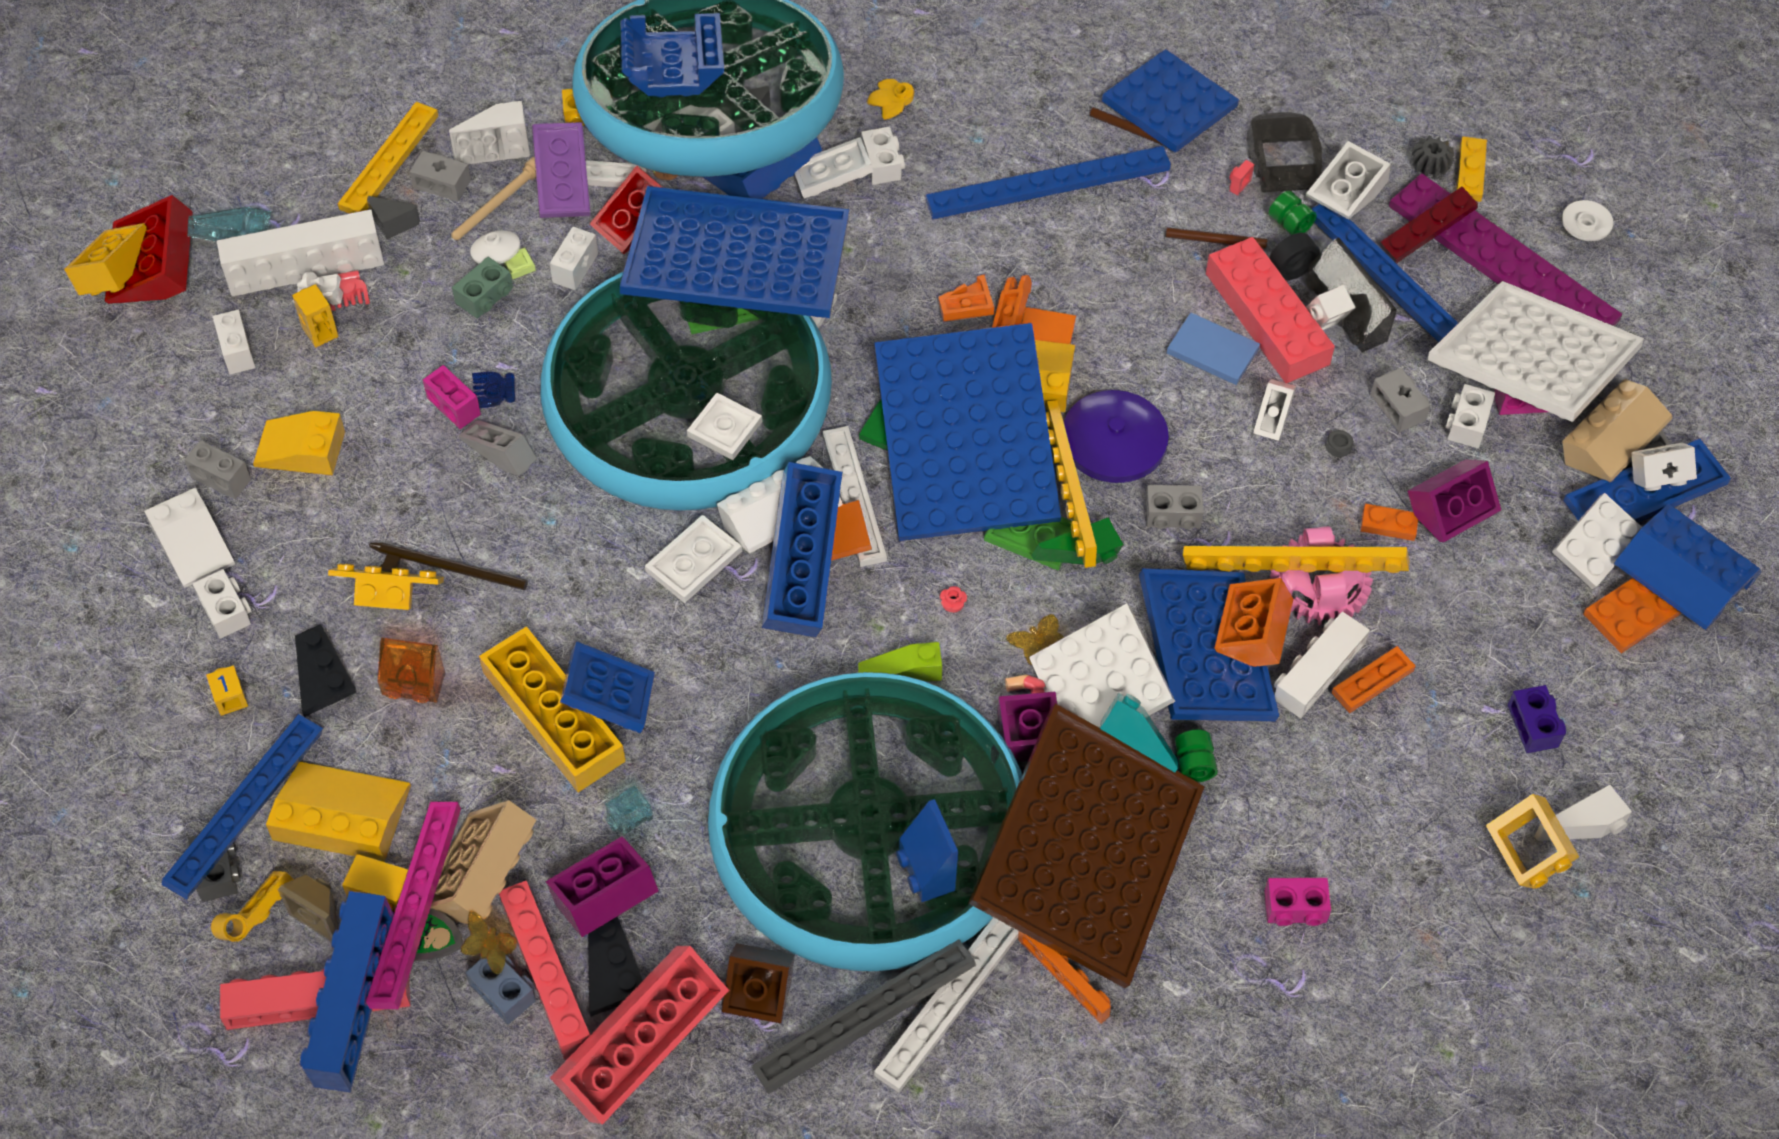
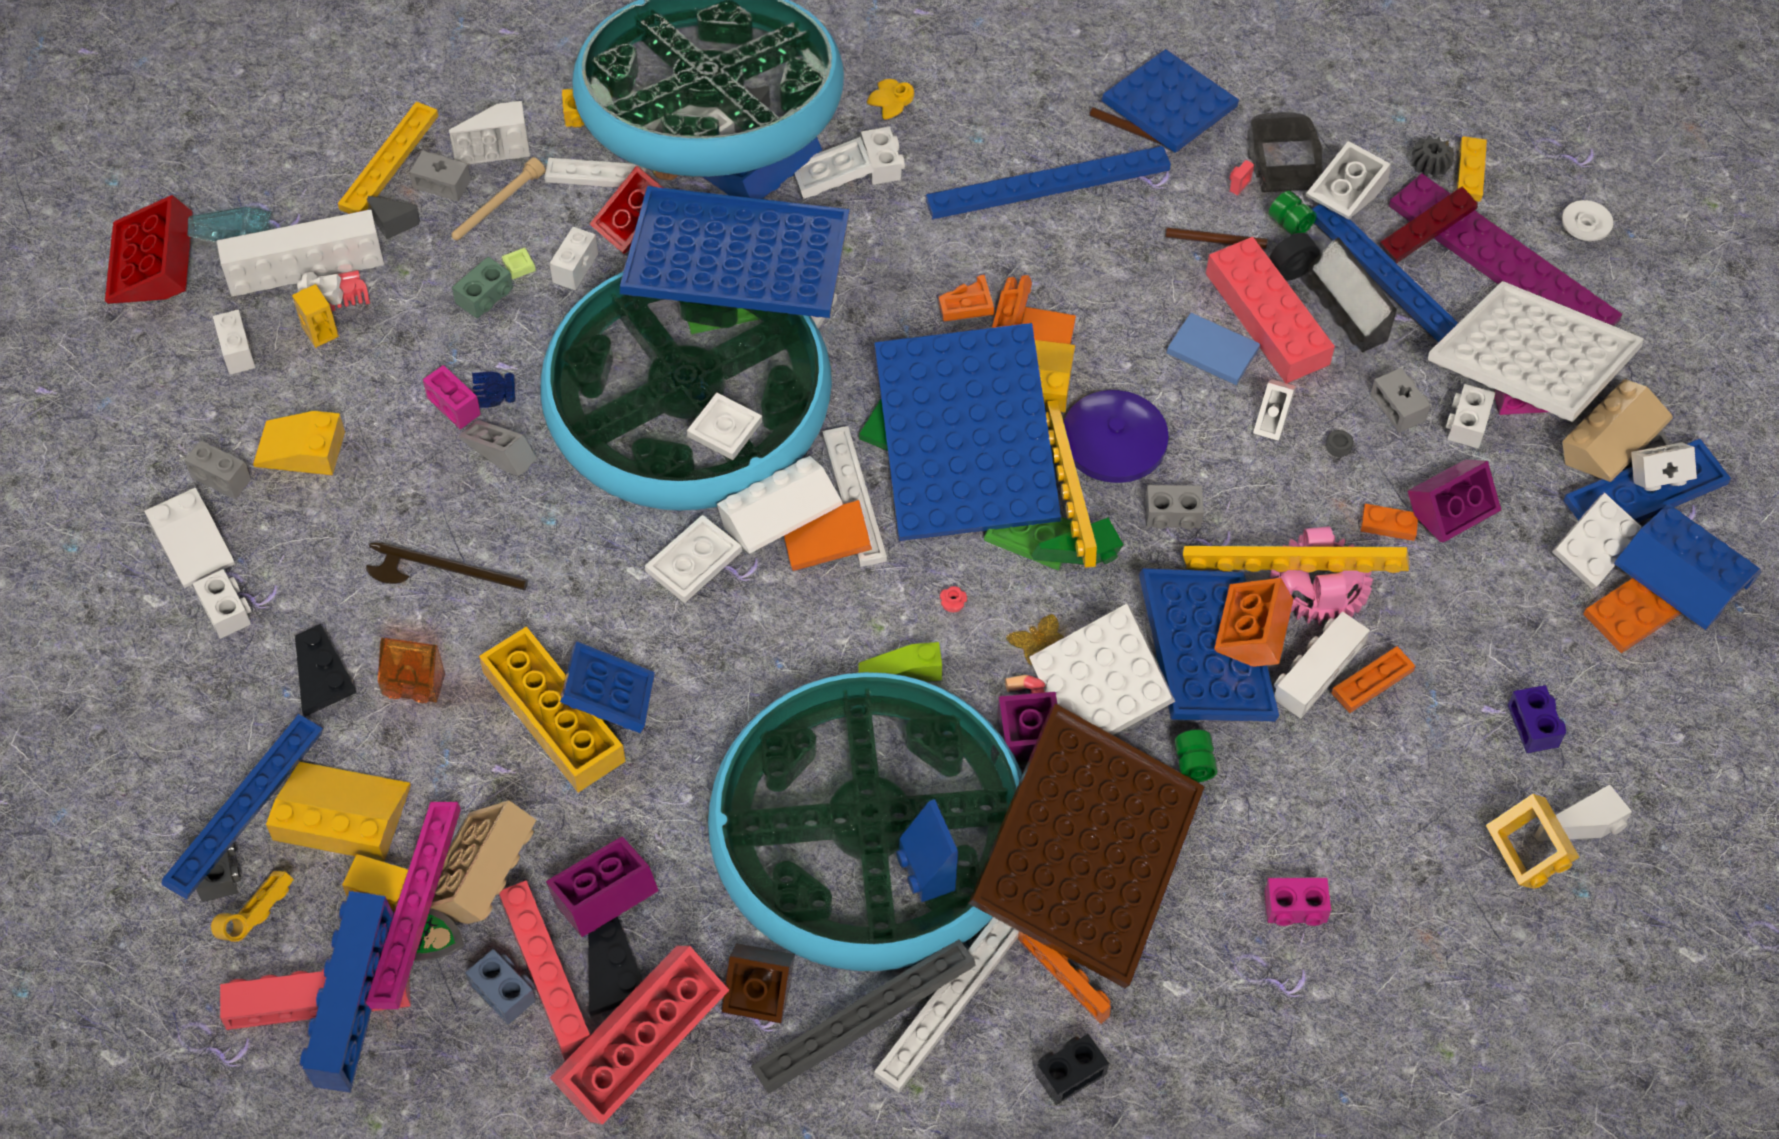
(107, 261): yellow slope -> none
(227, 690): yellow brick -> none
(311, 904): dark tan slope -> none
(384, 589): yellow bracket -> none
(487, 943): clear yellow piece -> none
(497, 245): white dish -> none
(560, 170): medium lavender tile -> none
(630, 803): clear light blue brick -> none
(672, 61): blue slope -> none
(802, 550): blue brick -> none
(1076, 1074): none -> black brick
(1133, 726): teal slope -> none
(1331, 307): white brick -> none

